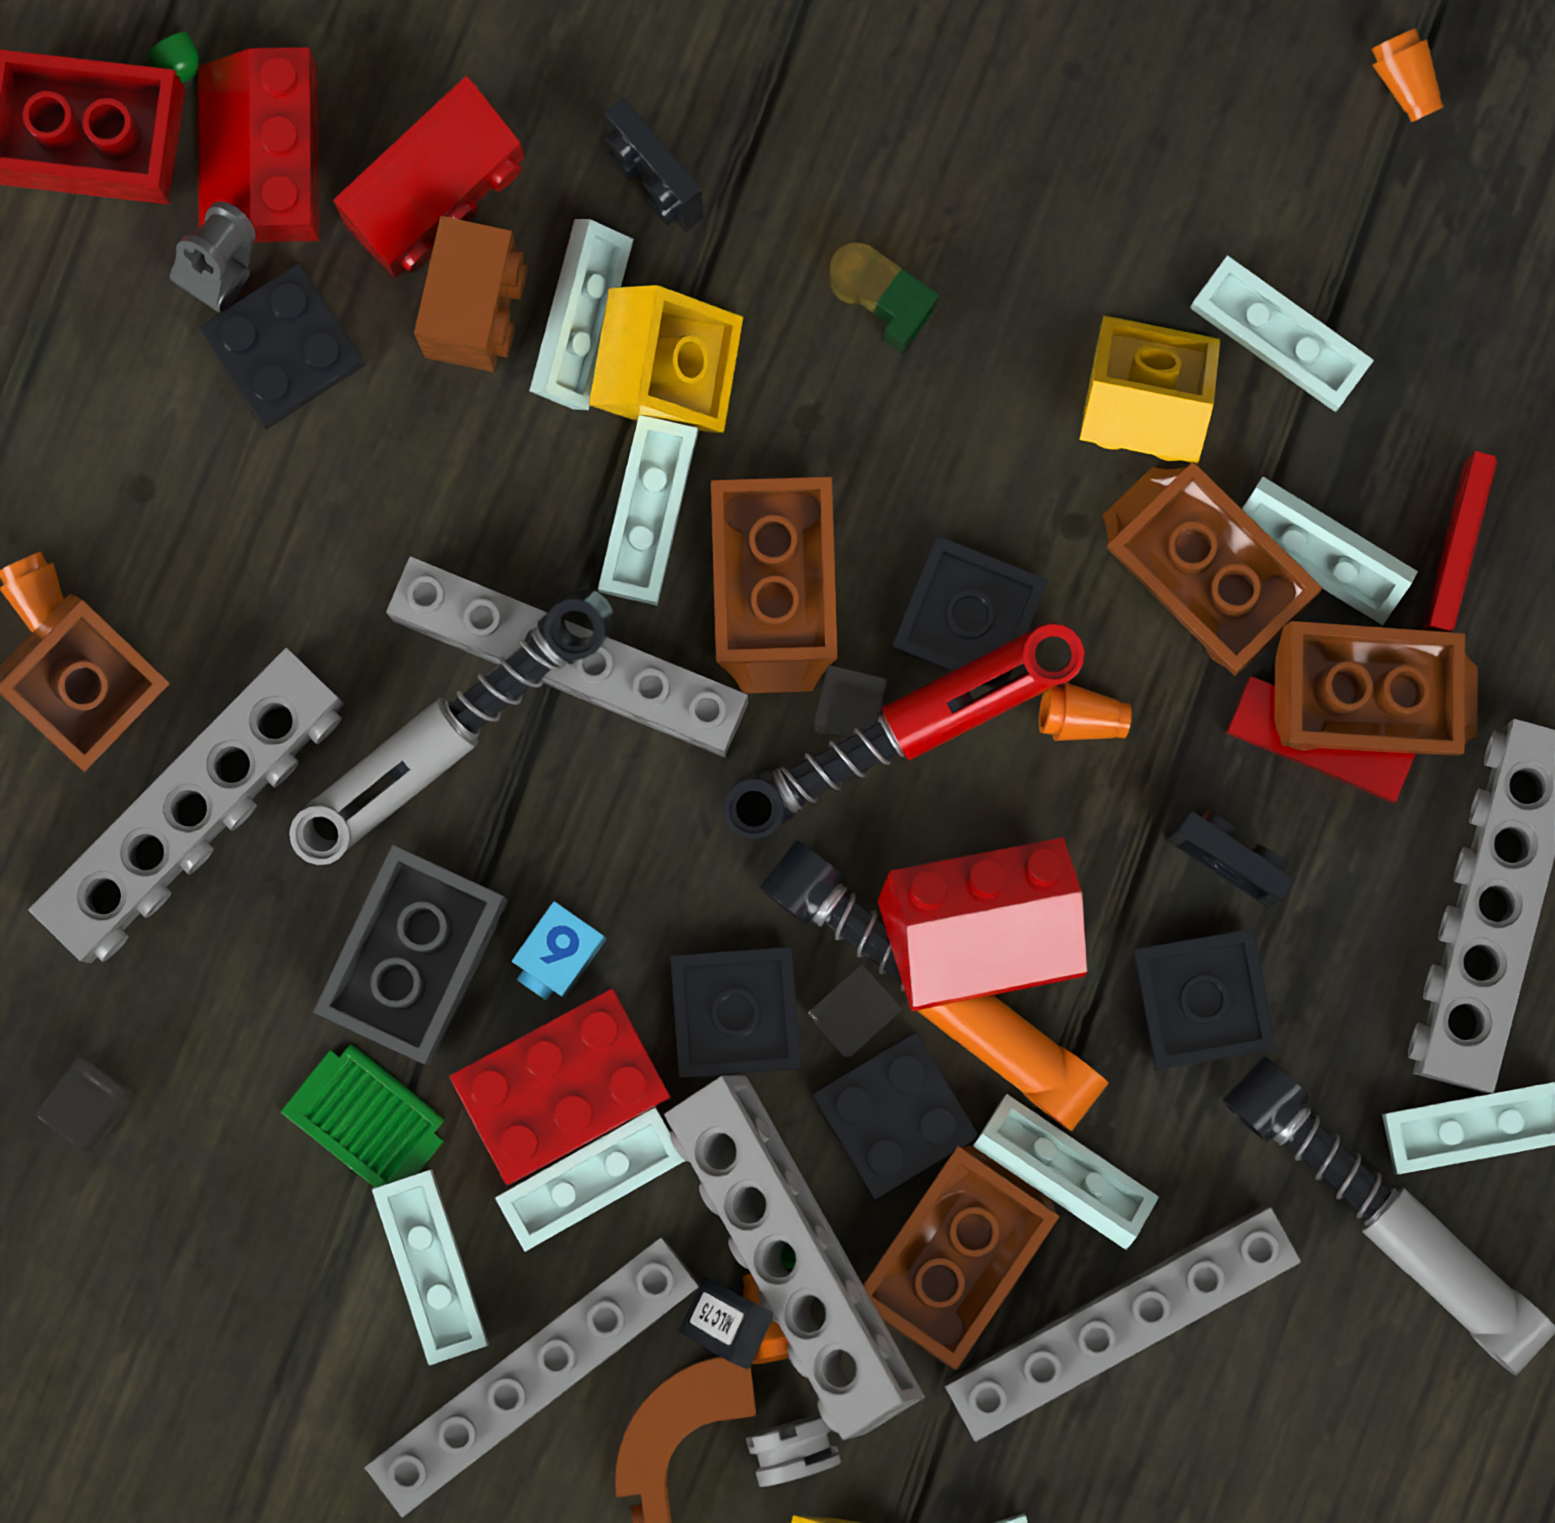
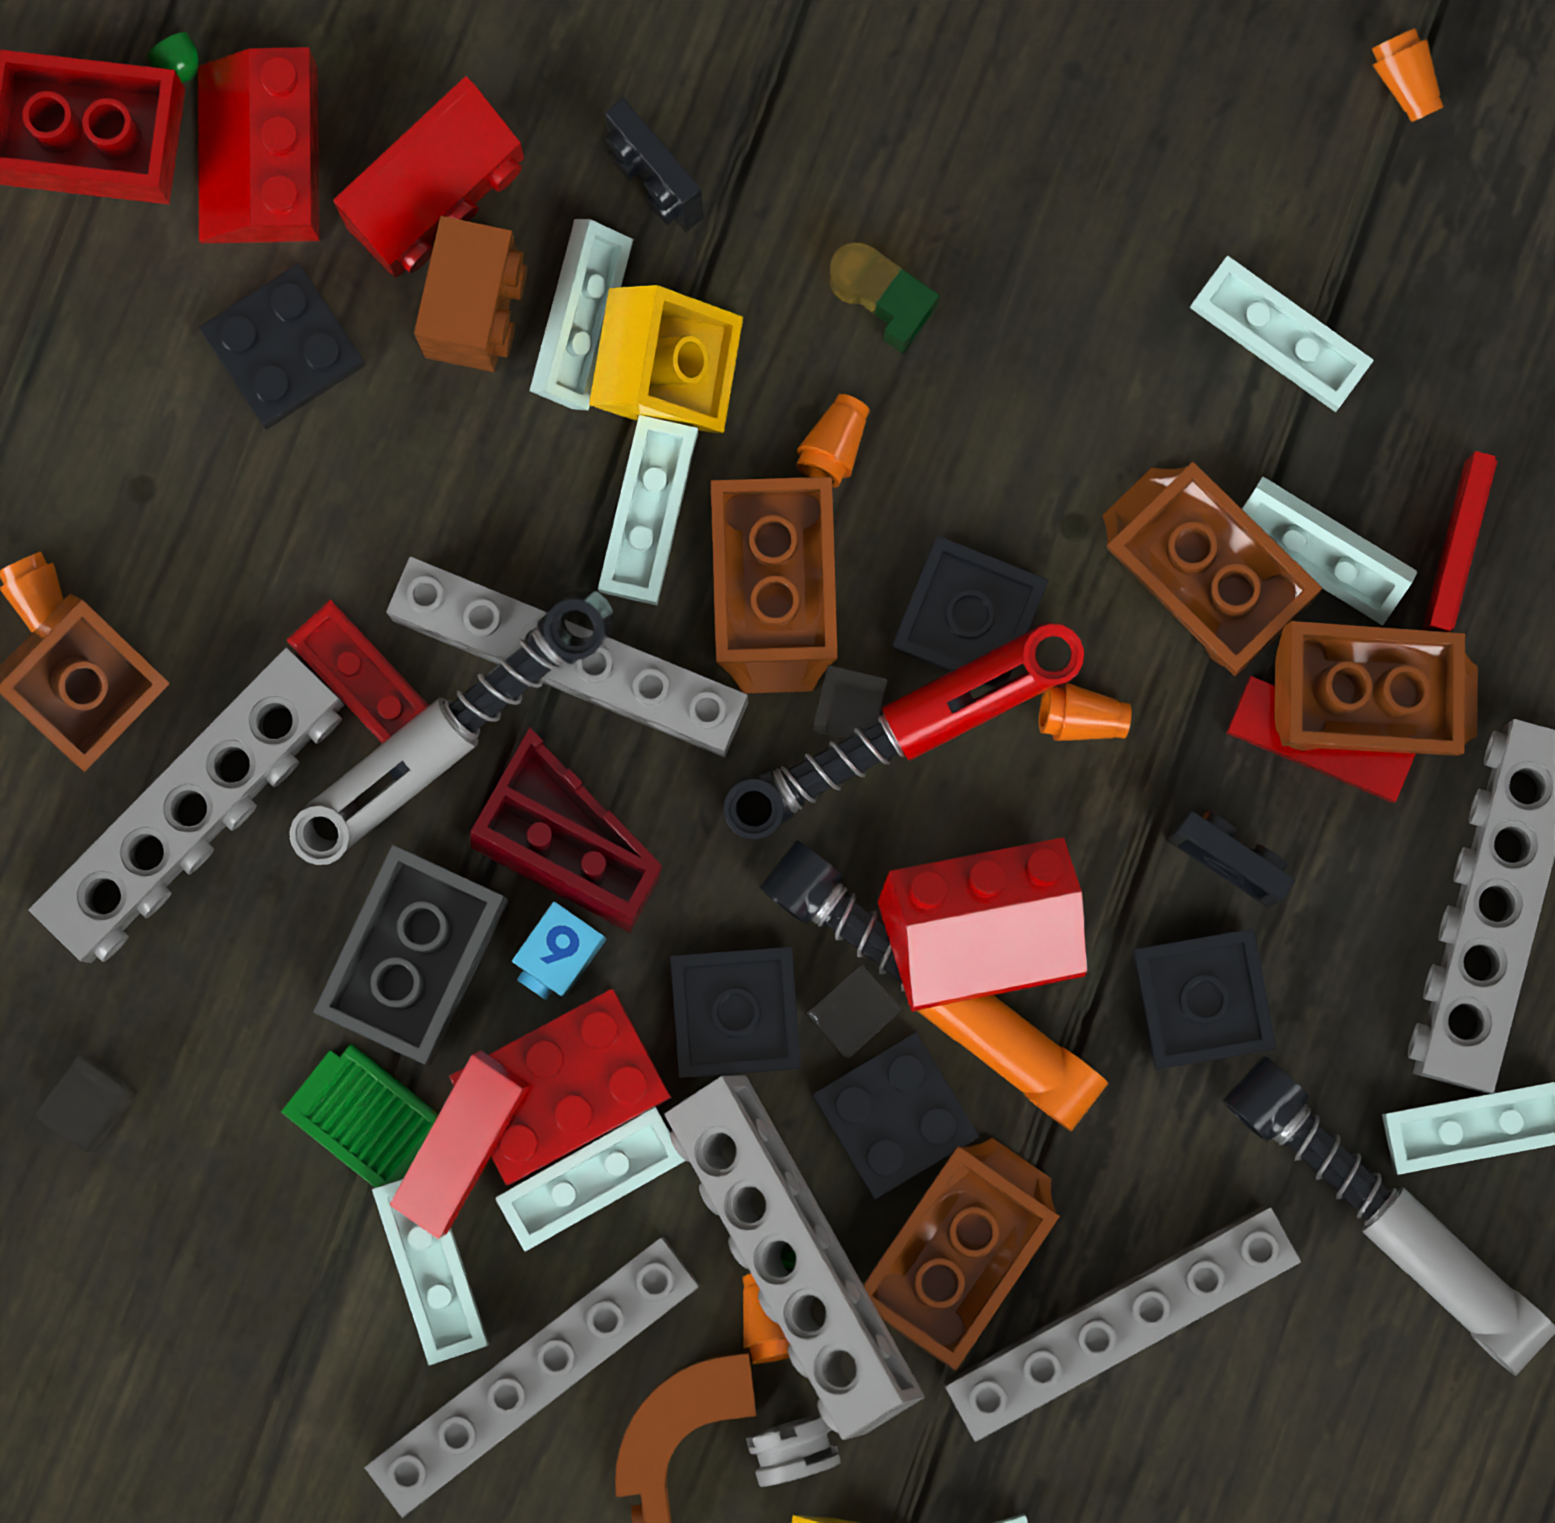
(216, 257): dark grey piece -> none
(357, 672): none -> red tile
(459, 1144): none -> tile
(563, 838): none -> dark red wedge
(726, 1323): tile -> none
(834, 441): none -> orange cone
(1066, 1171): light aqua plate -> none
(1151, 390): yellow slope -> none

